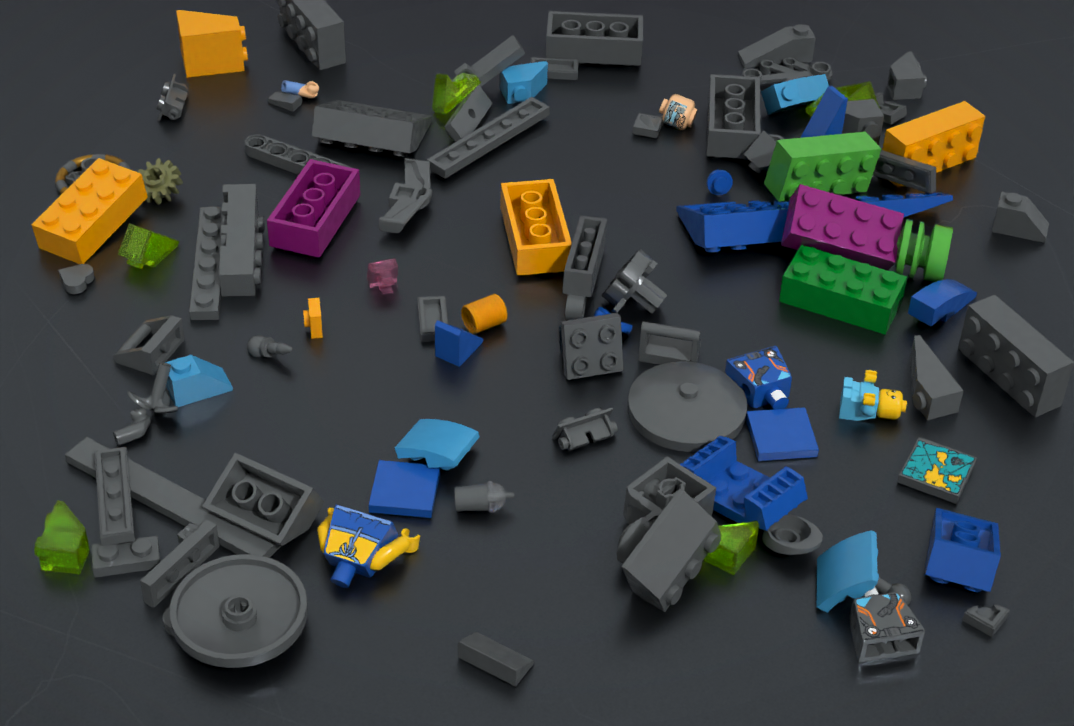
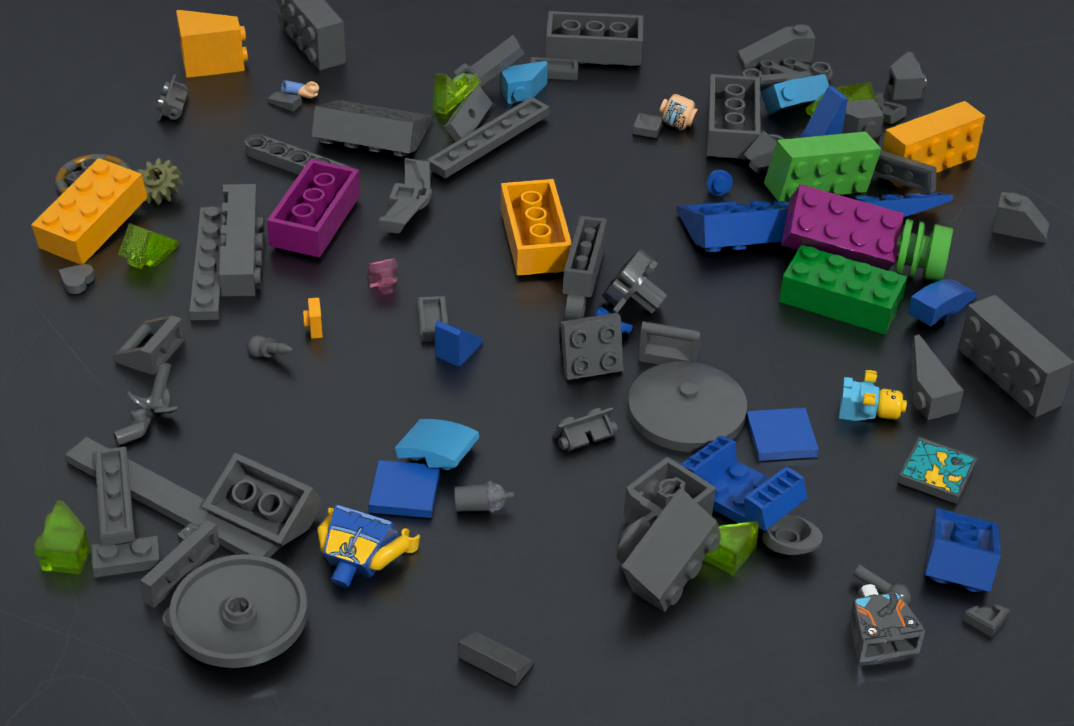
(195, 380): dark azure slope -> none
(484, 313): light orange piece -> none
(762, 377): blue torso -> none
(847, 570): dark azure slope -> none

